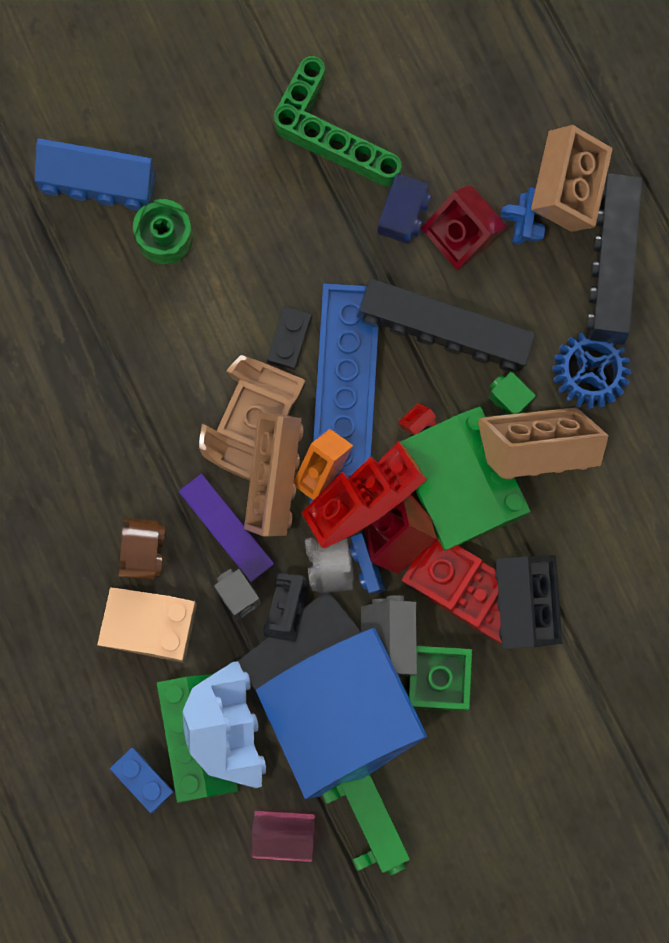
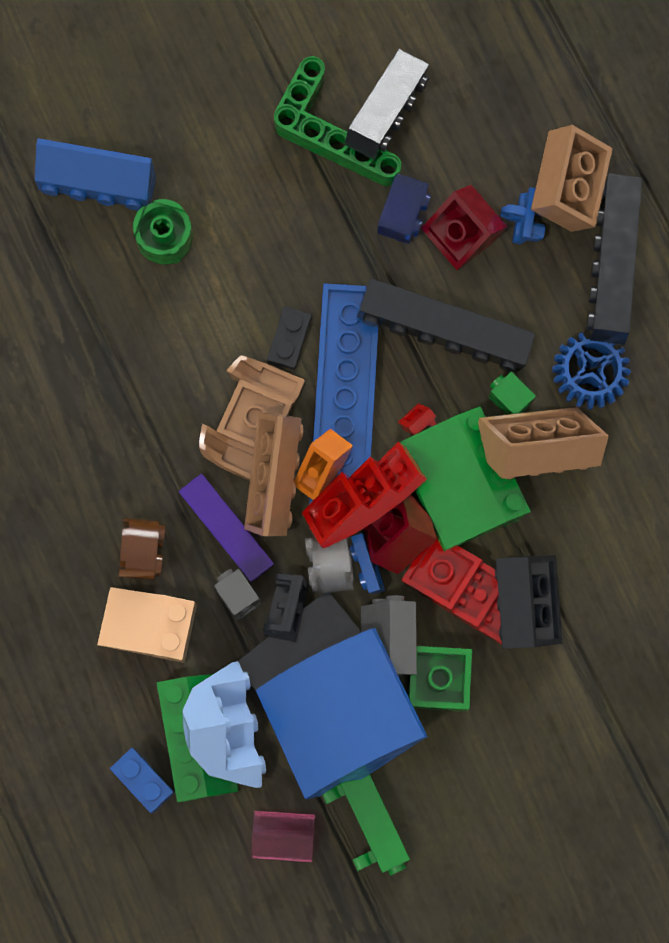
(387, 104): none -> brick

